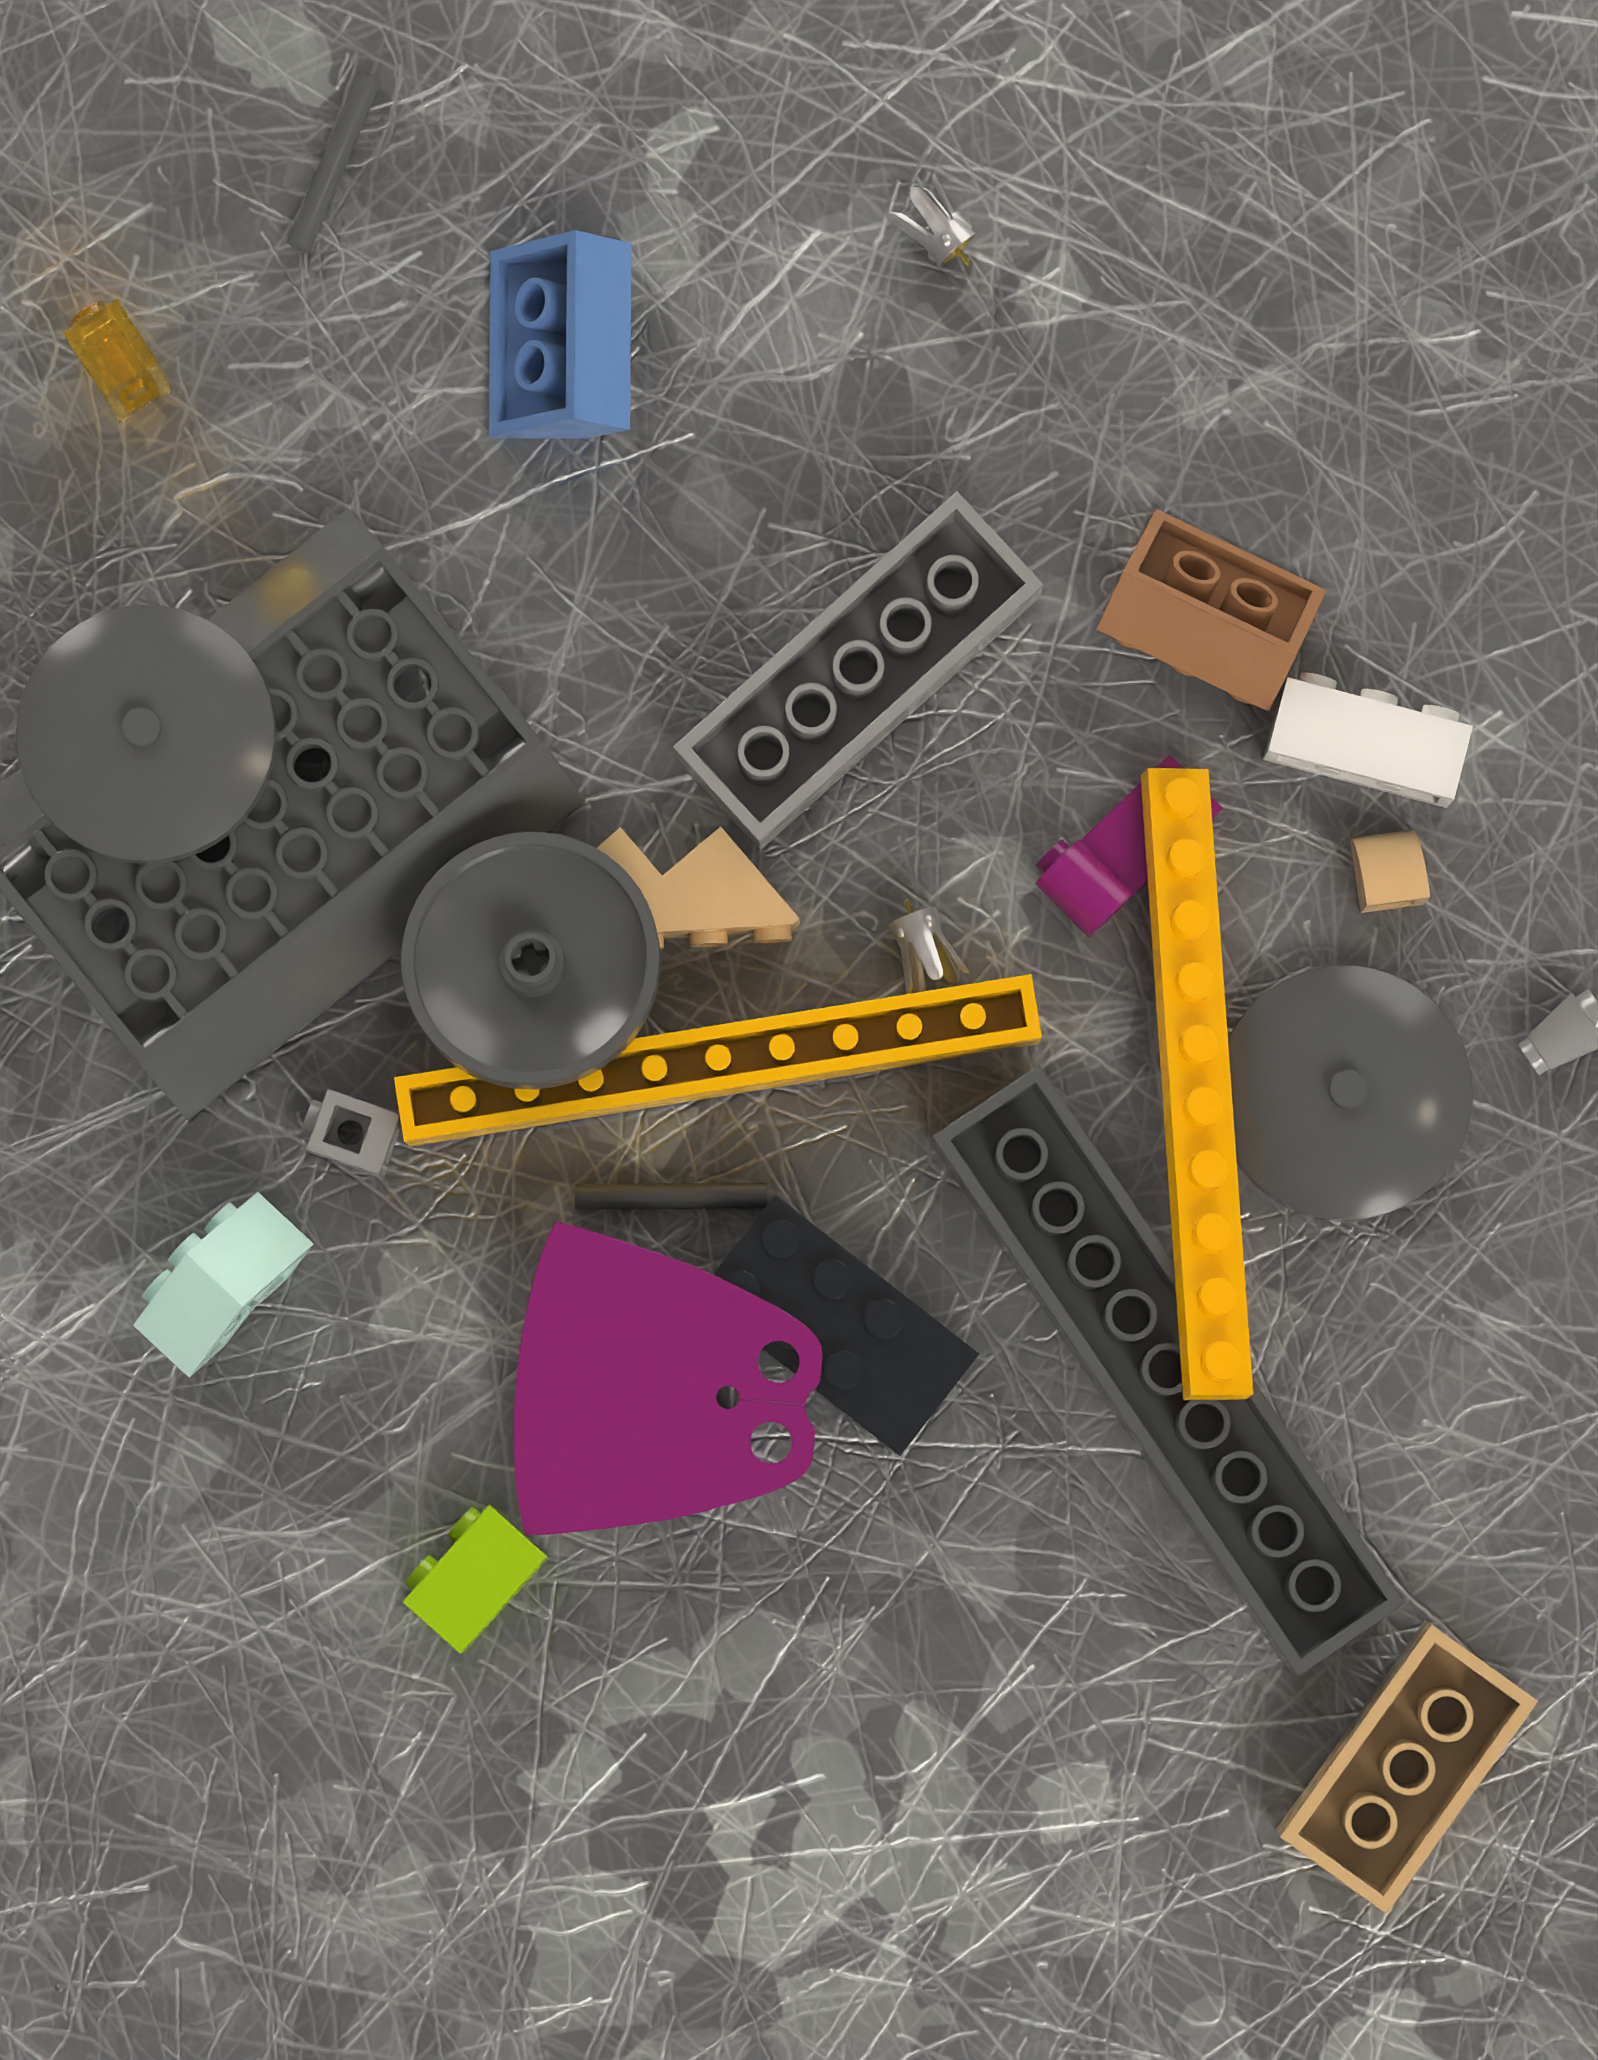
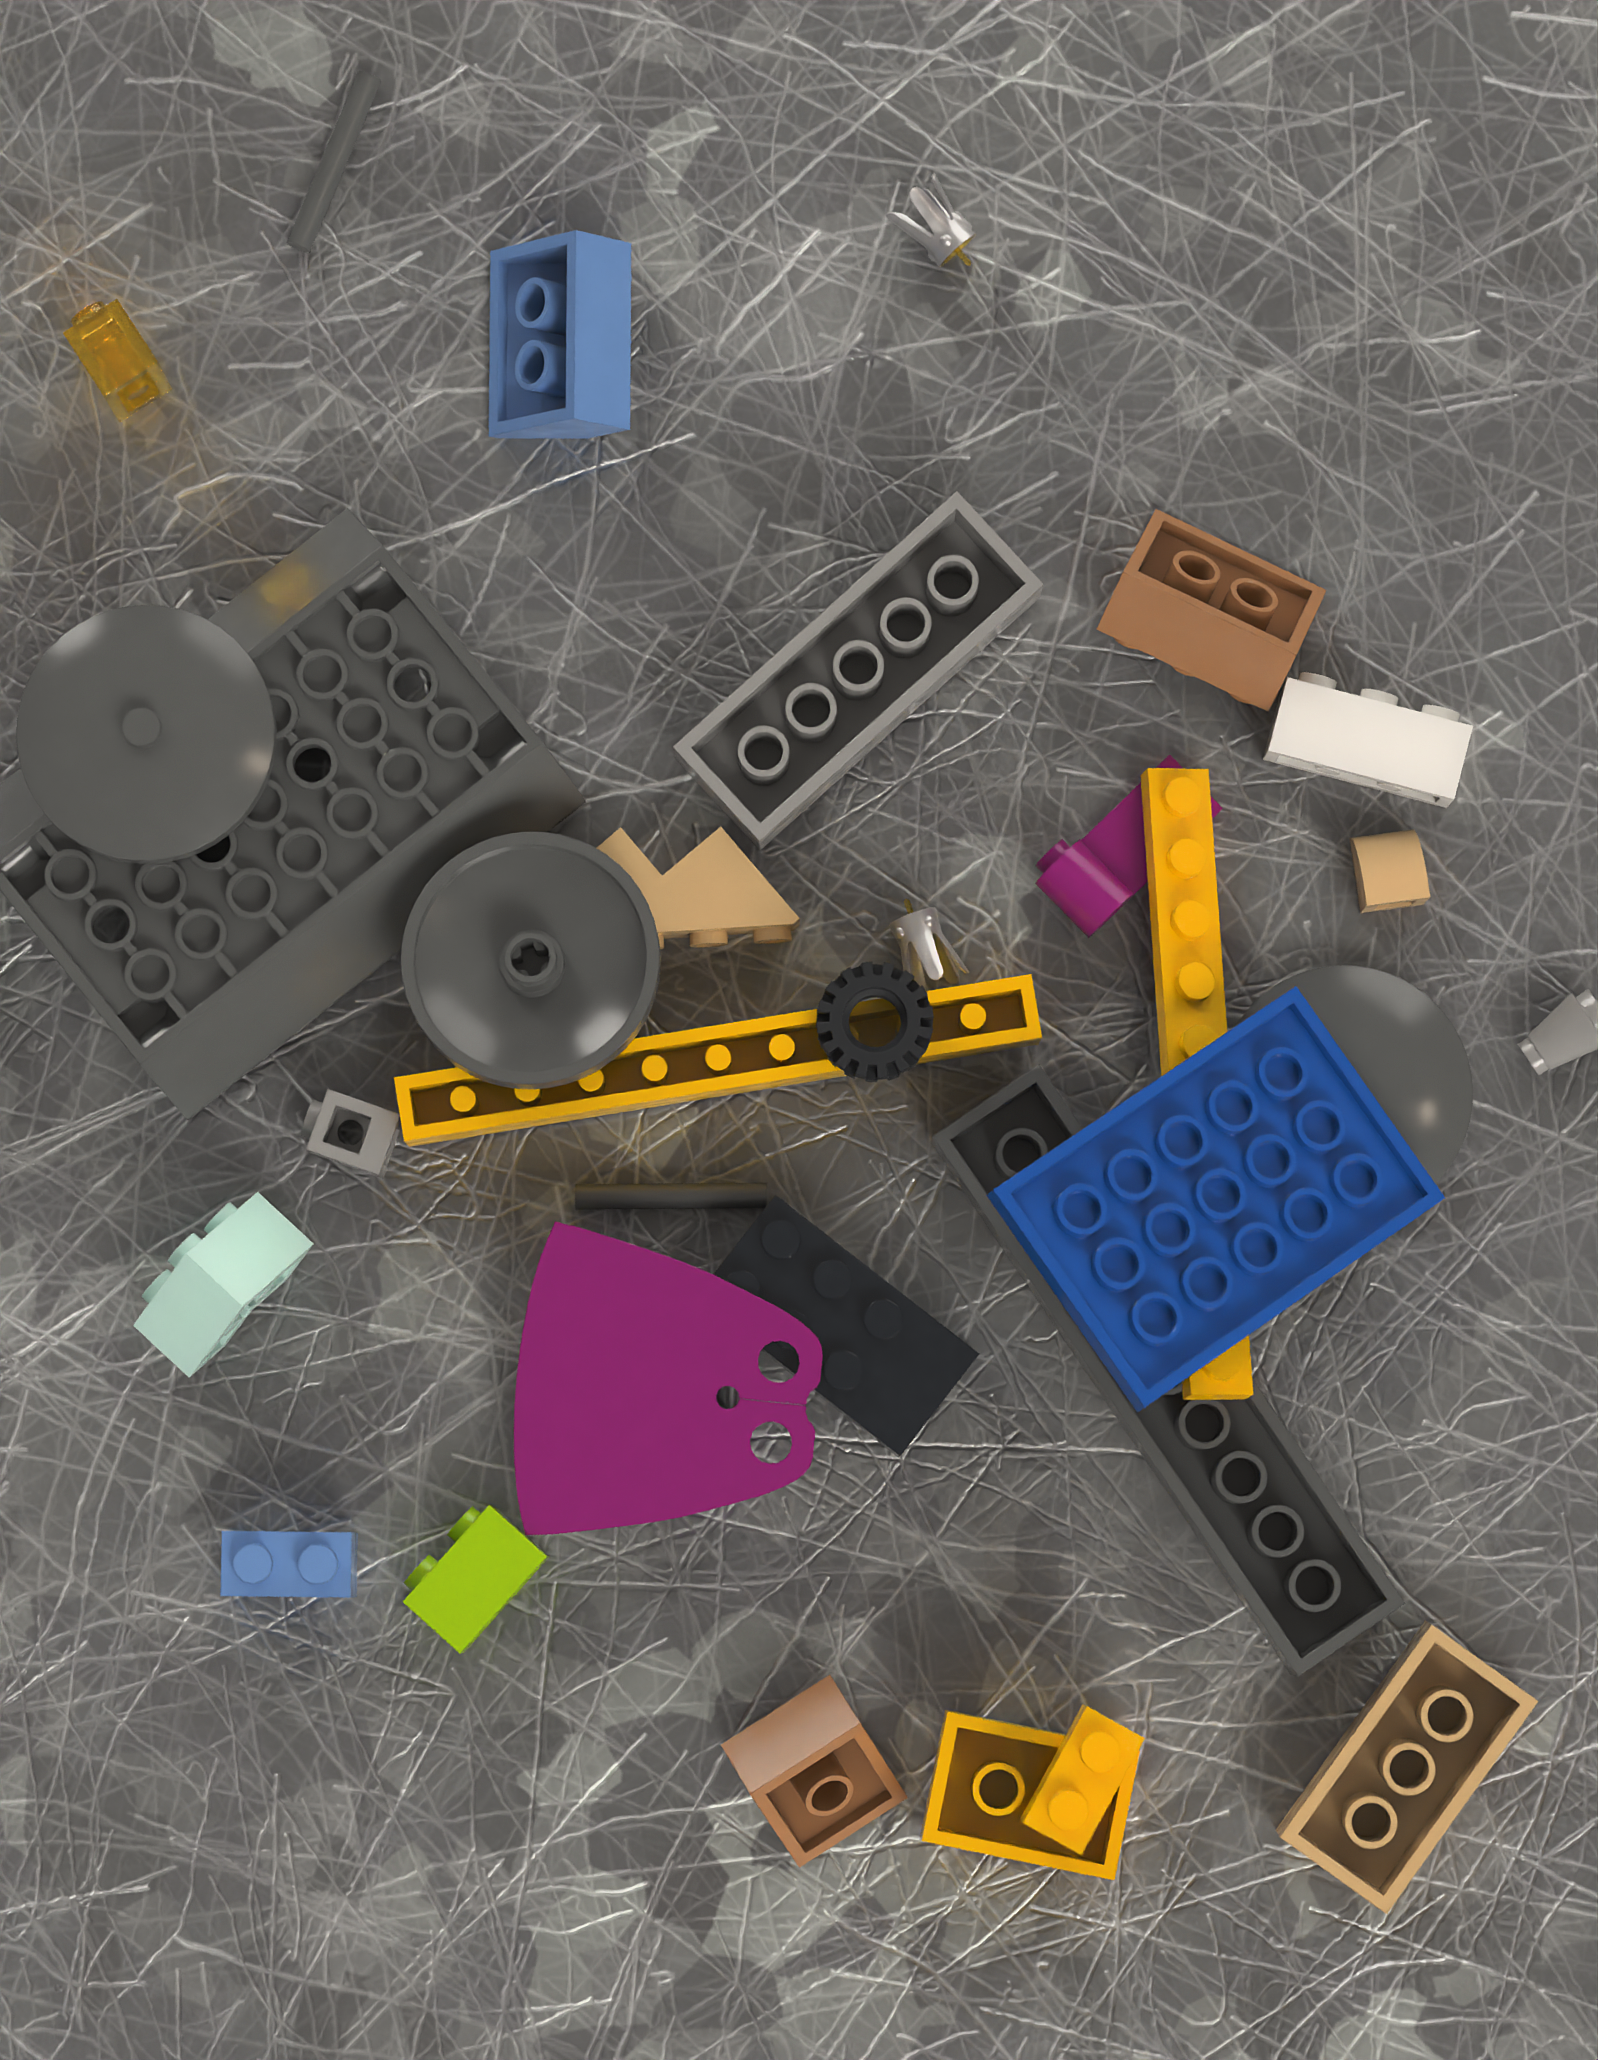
(289, 1564): none -> medium blue brick
(814, 1771): none -> medium nougat slope
(885, 983): none -> black tyre
(984, 1783): none -> yellow brick
(1082, 1779): none -> yellow brick
(1215, 1198): none -> blue plate

